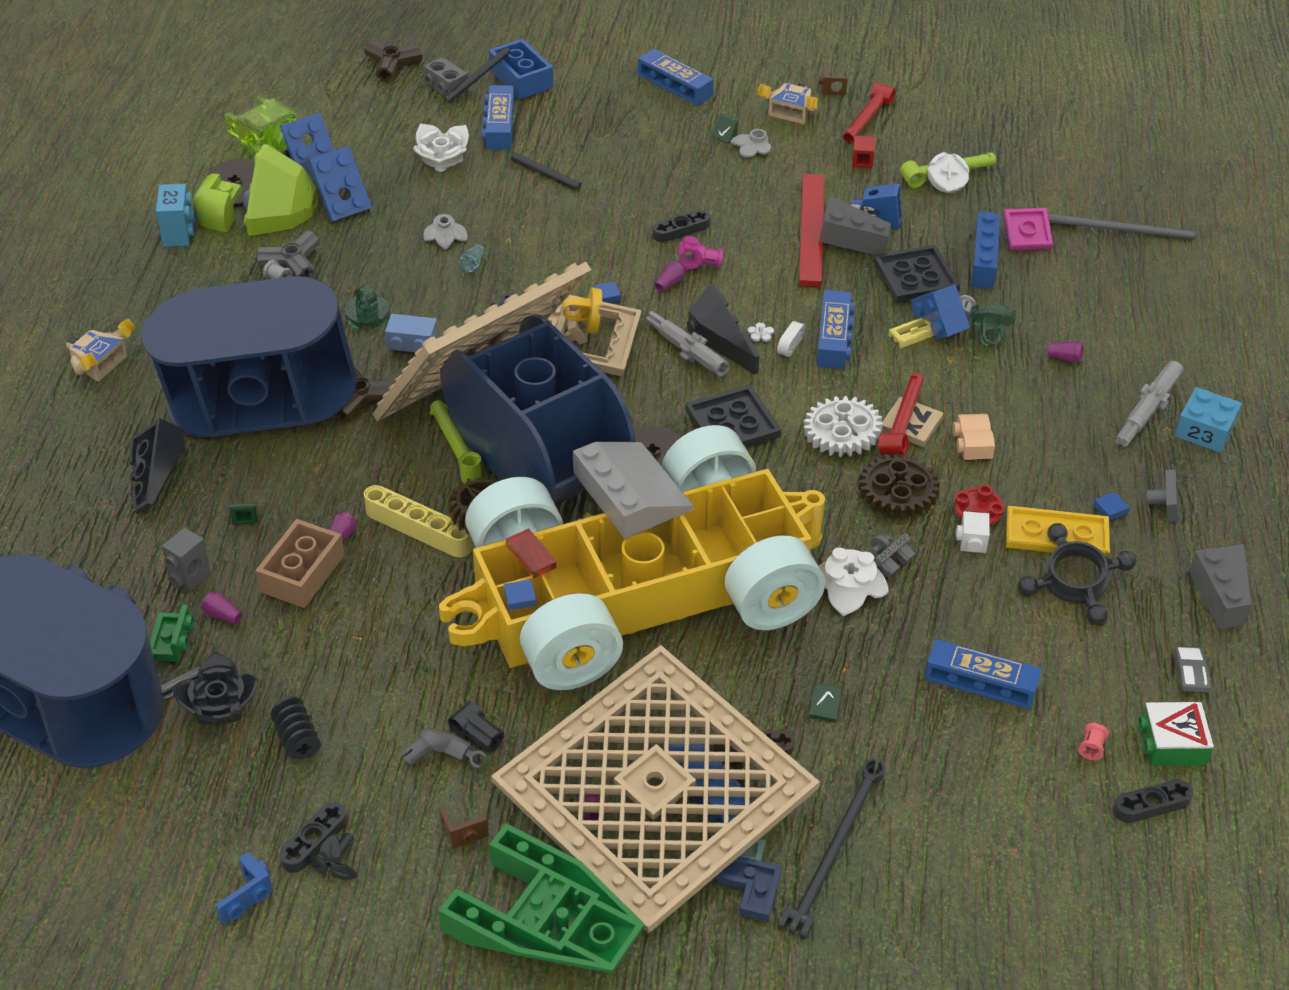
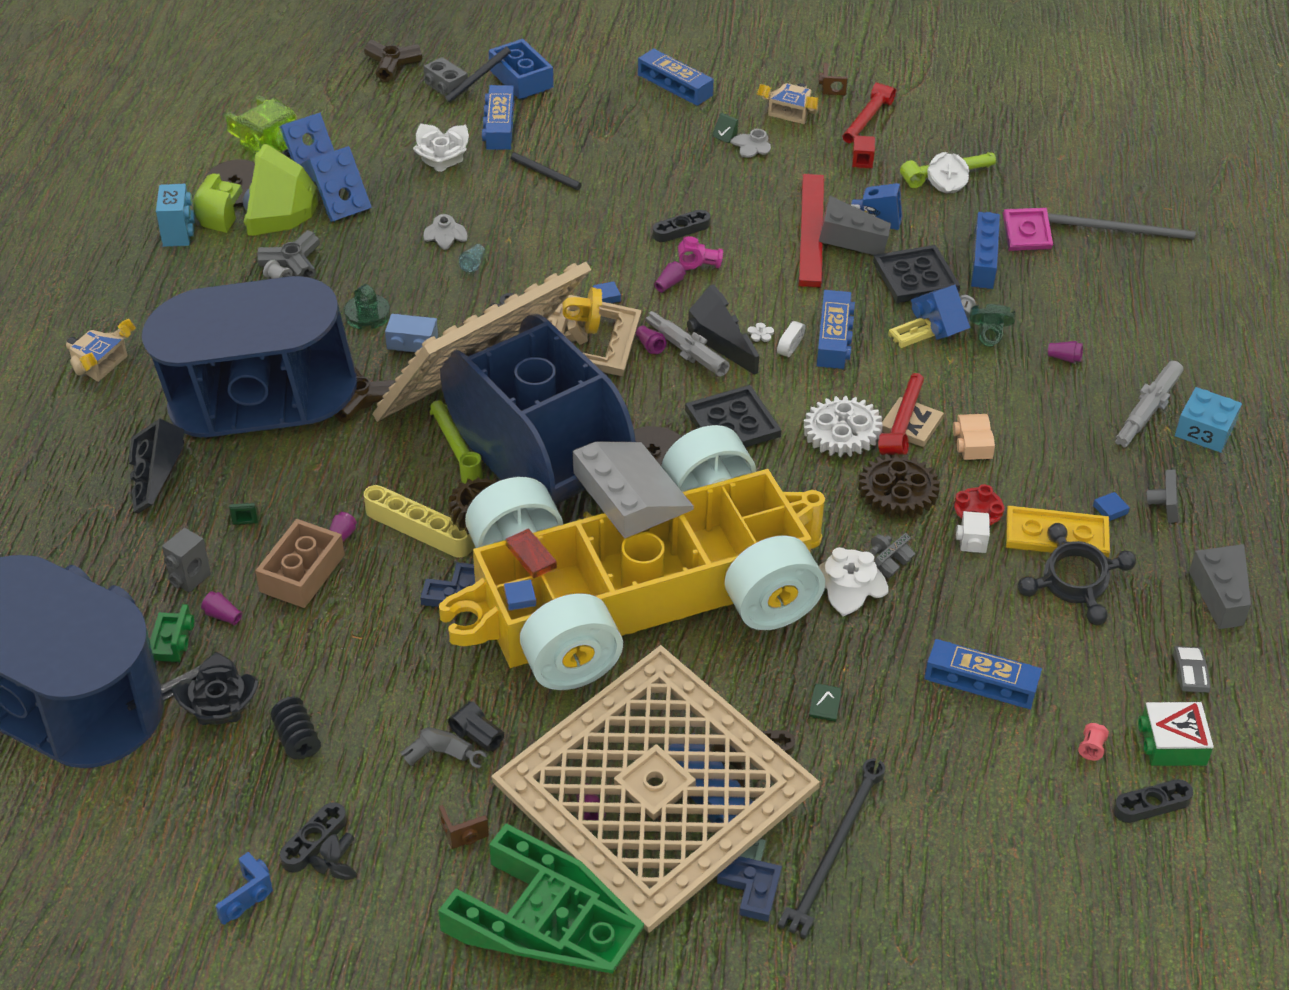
(437, 590): none -> dark blue plate
(652, 341): none -> magenta cone

